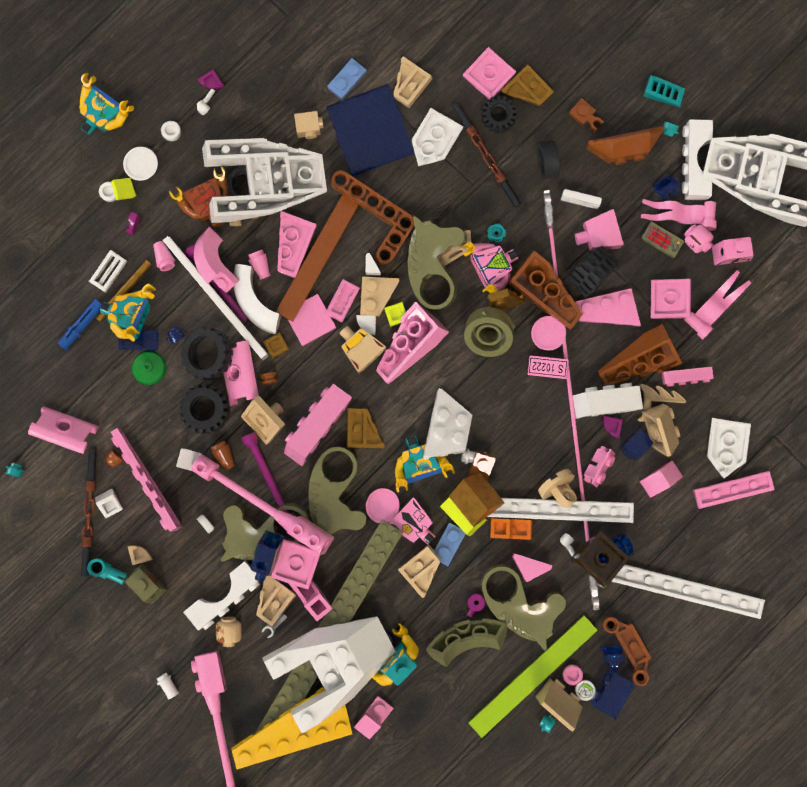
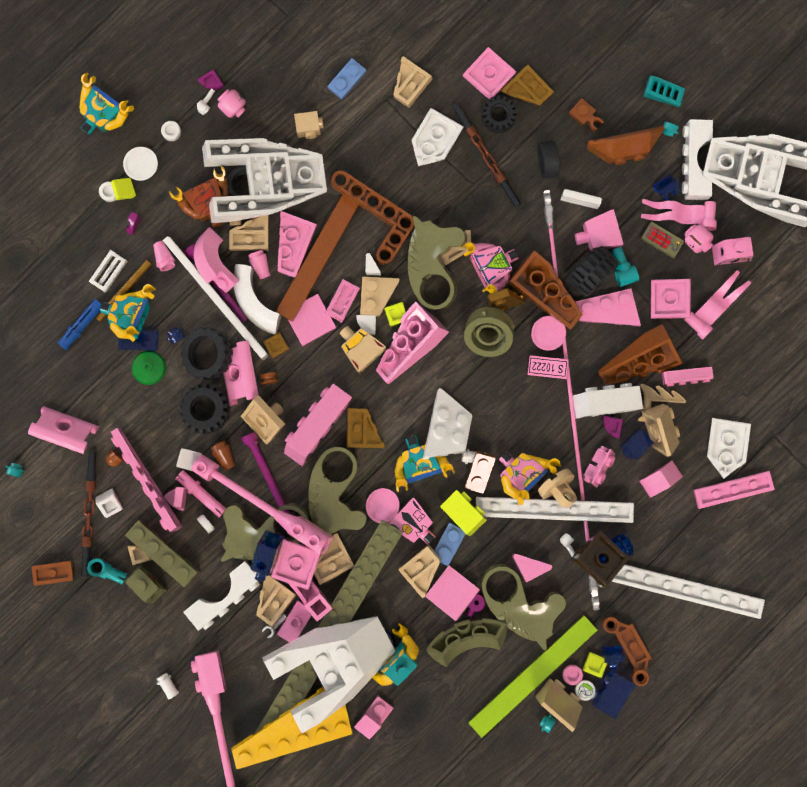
(53, 573): none -> dark orange plate
(152, 545): none -> olive arch
(177, 498): none -> bright pink tile
(200, 493): none -> bright pink pin
(228, 631): tan head -> none
(231, 103): none -> bright pink head
(251, 235): none -> tan wing
(295, 622): none -> bright pink plate
(333, 562): none -> tan wing
(370, 130): clear blue piece -> none
(452, 593): none -> bright pink tile
(476, 498): pearl gold slope -> none
(501, 233): teal plate -> none
(511, 529): orange slope -> none
(524, 473): none -> torso
(594, 665): none -> neon yellow tile
(625, 272): none -> teal pin

